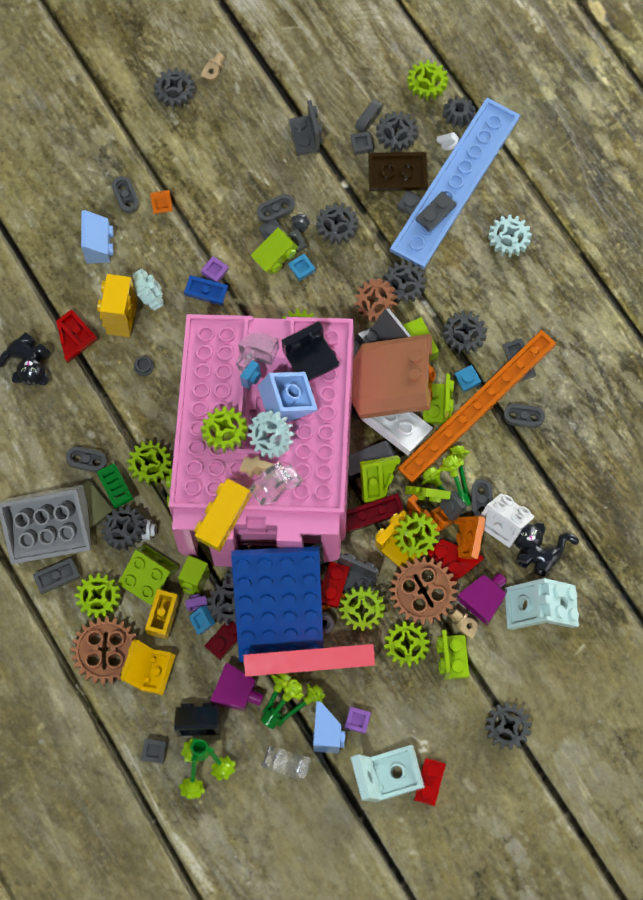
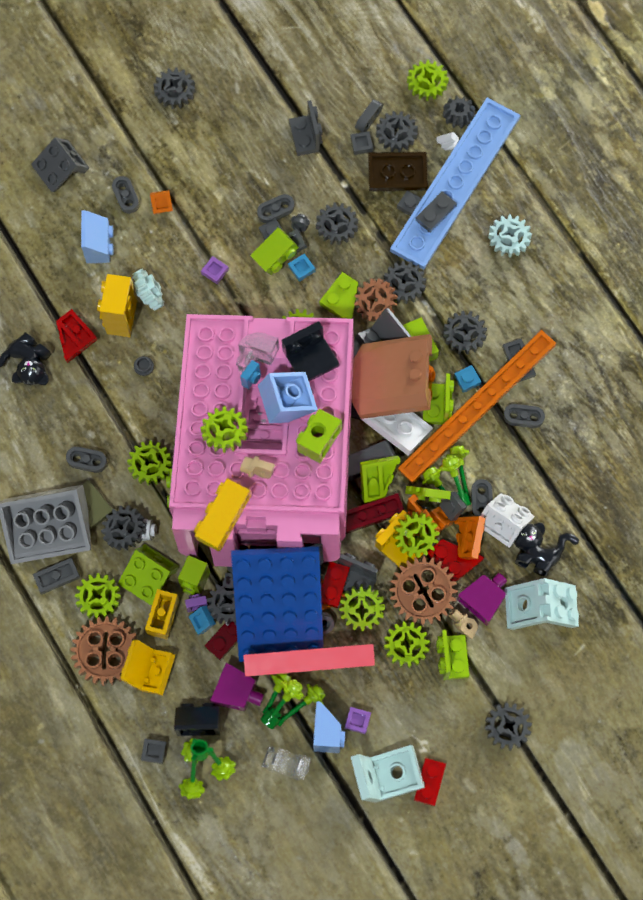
(58, 163): none -> dark grey bracket
(109, 475): green slope -> none
(206, 290): blue plate -> none
(213, 64): tan piece -> none
(272, 445): light aqua gear -> none
(273, 482): clear brick -> none
(317, 447): none -> lime brick
(340, 297): none -> lime wing

